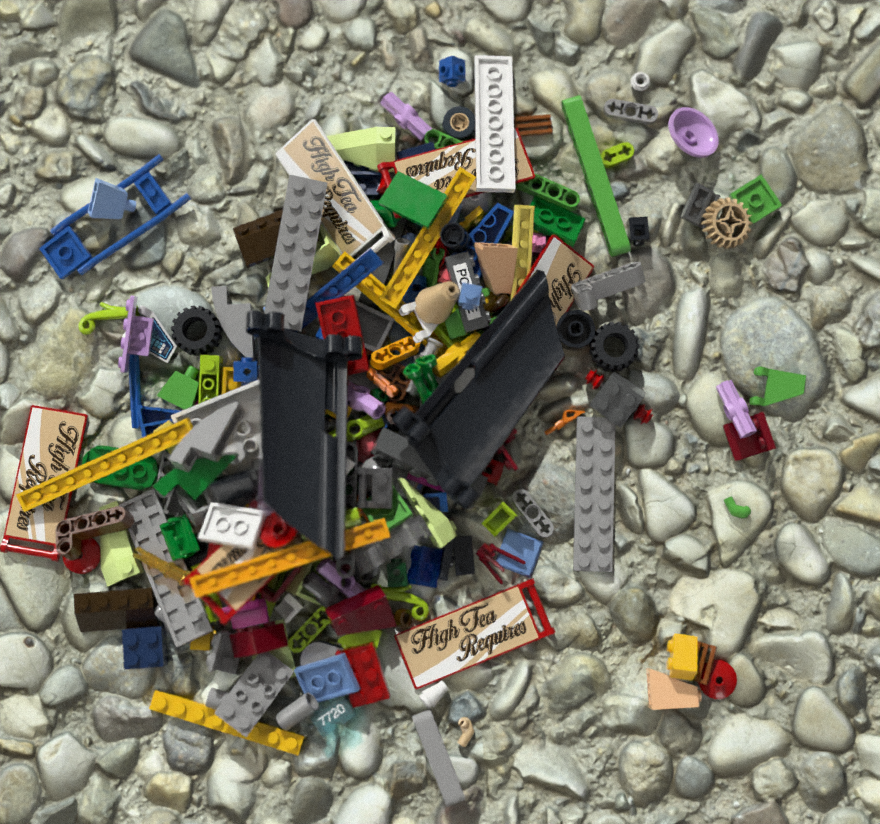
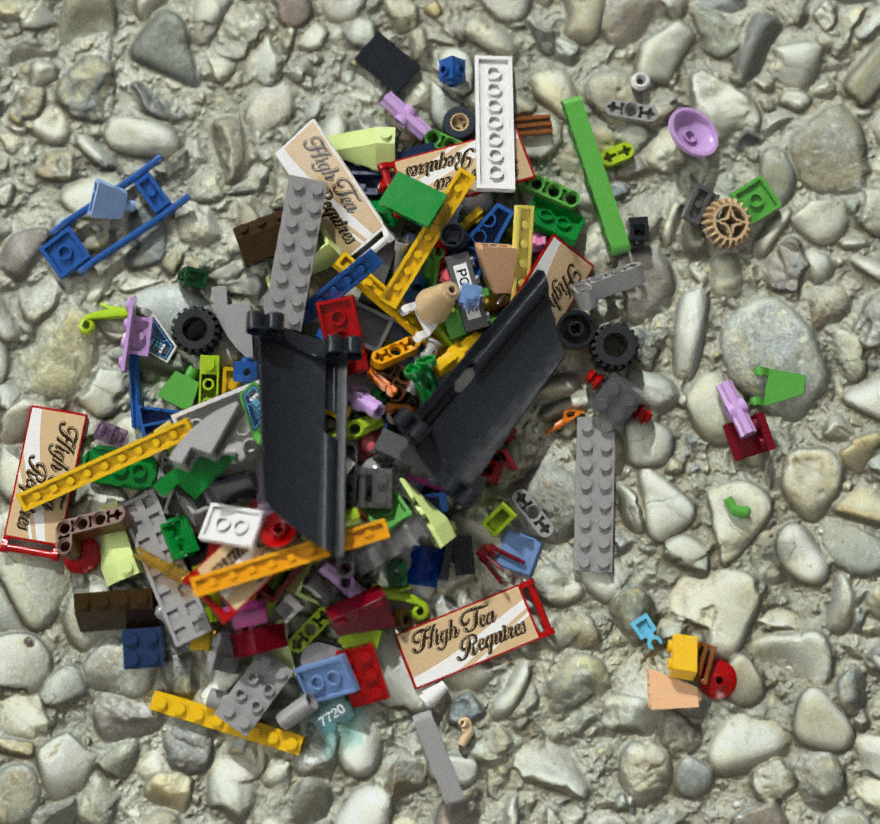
(110, 434): none -> clear purple bracket
(193, 277): none -> dark green bracket
(251, 404): none -> flag
(387, 63): none -> black tile
(644, 628): none -> medium azure plate

